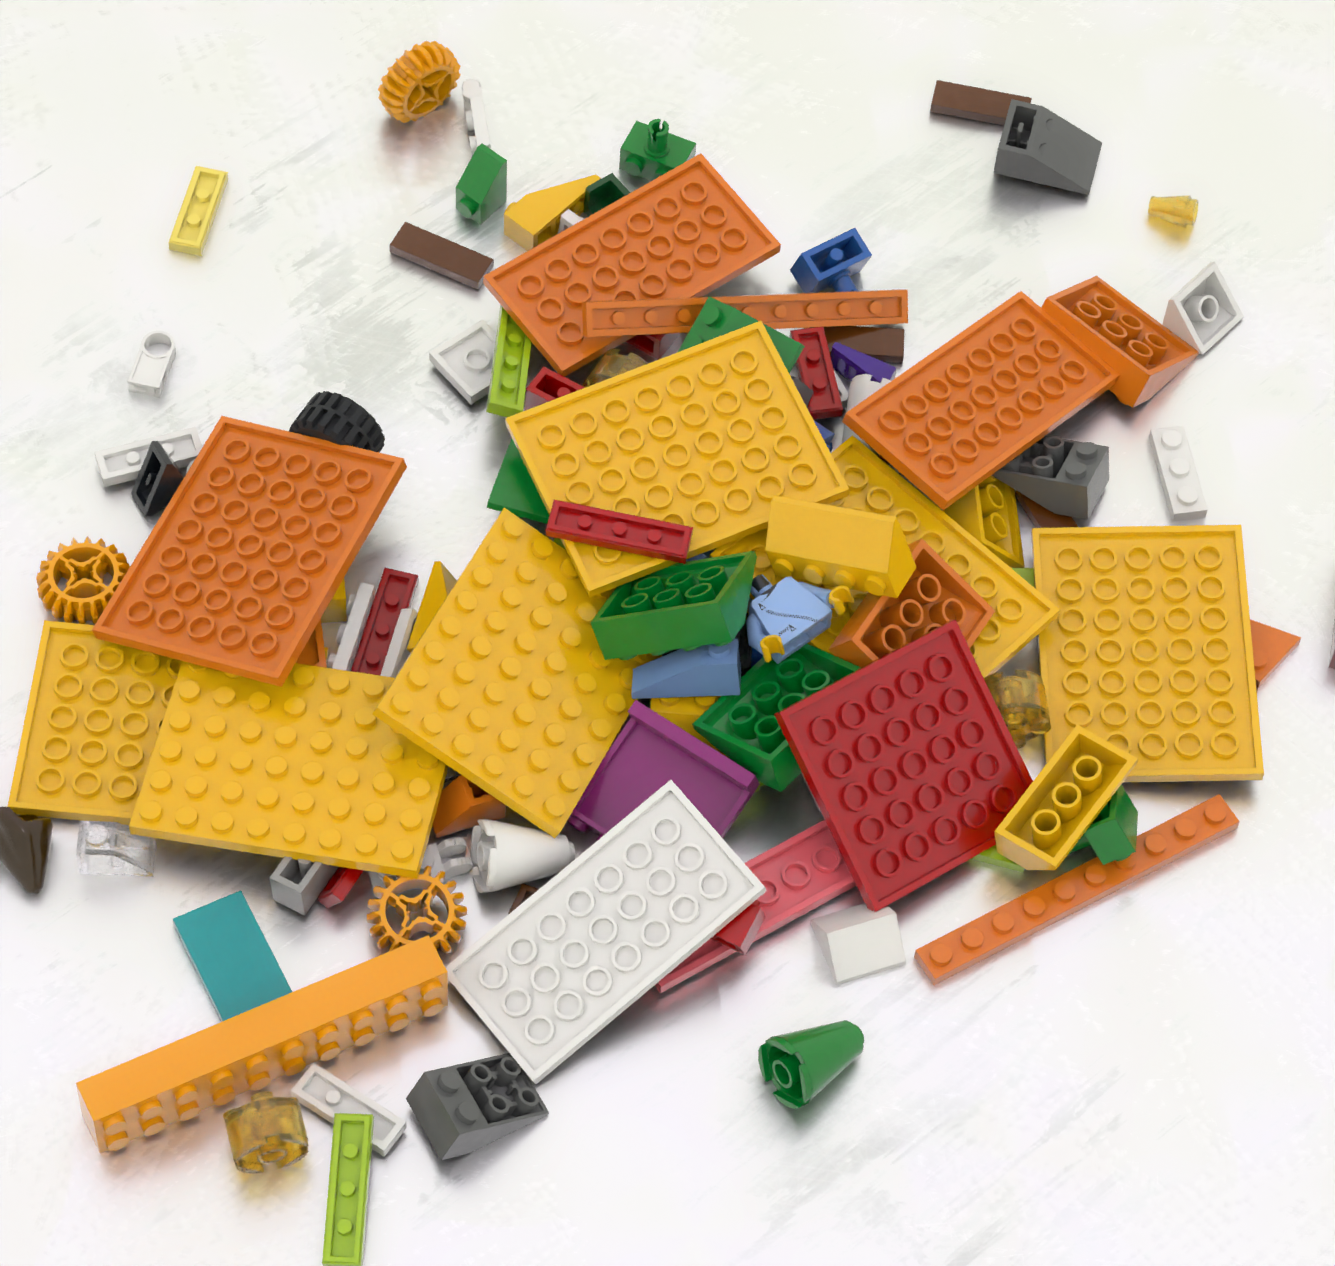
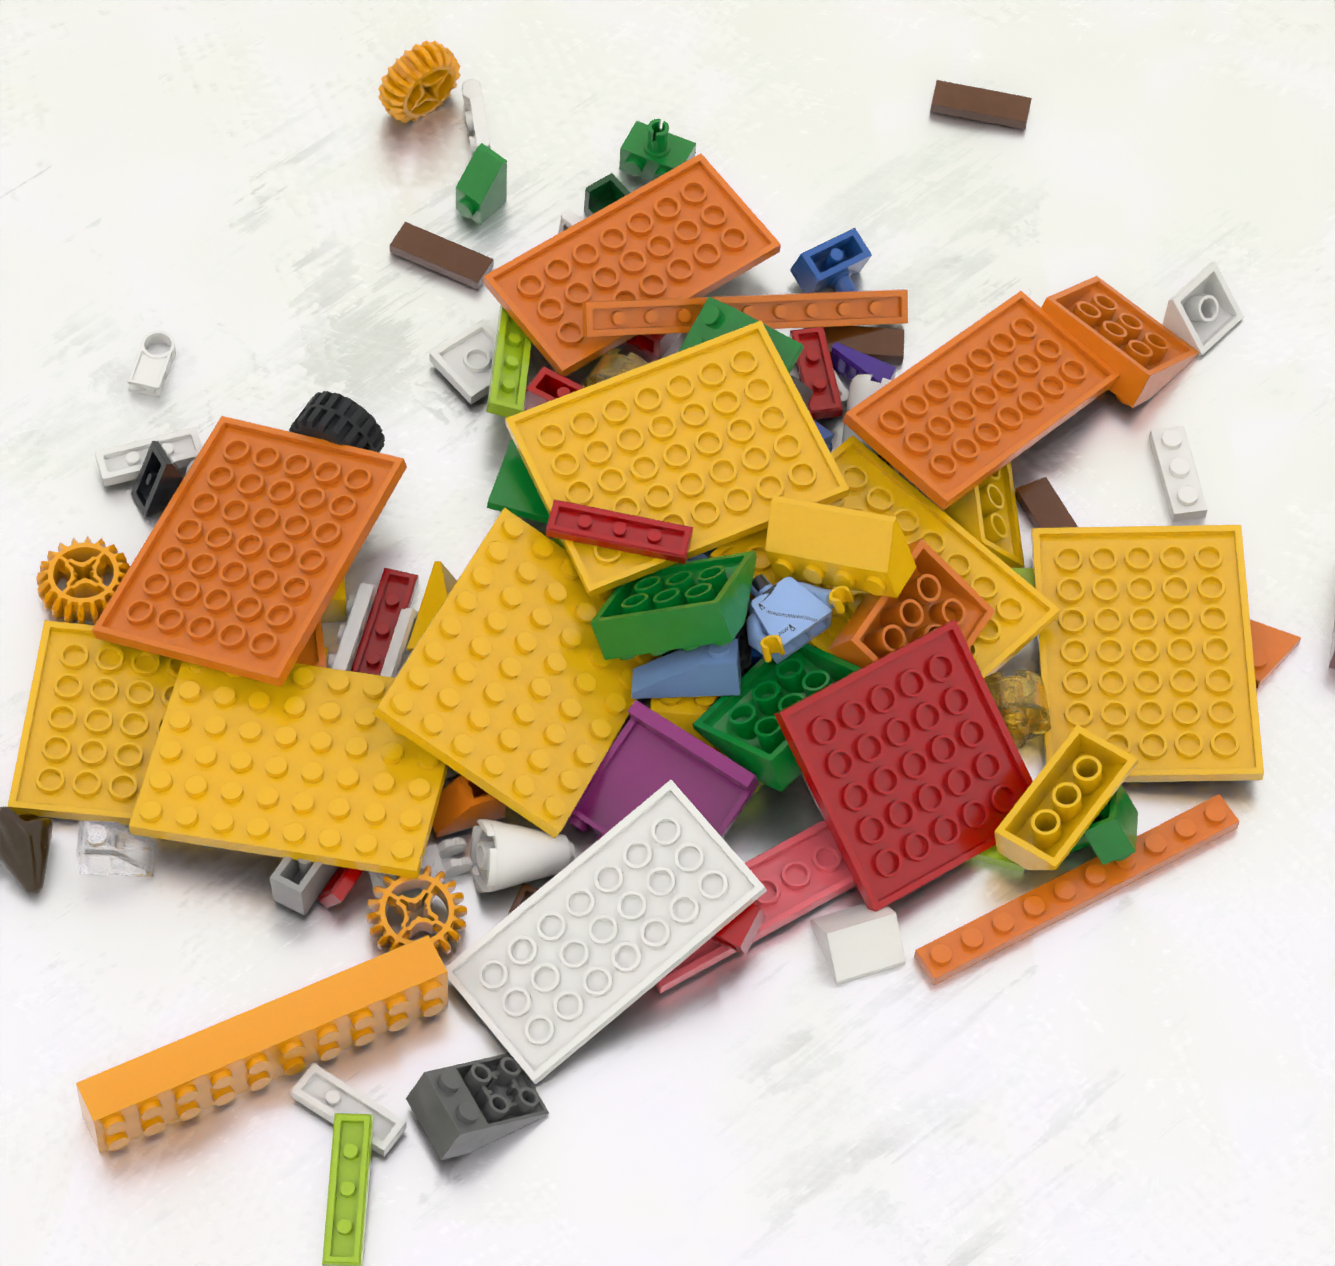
(198, 211): light yellow tile -> none
(231, 956): teal tile -> none
(266, 1132): clear yellow brick -> none
(539, 213): yellow slope -> none
(808, 1060): green cone -> none
(1046, 149): dark grey slope -> none
(1060, 475): dark grey slope -> none
(1174, 209): clear yellow cone -> none

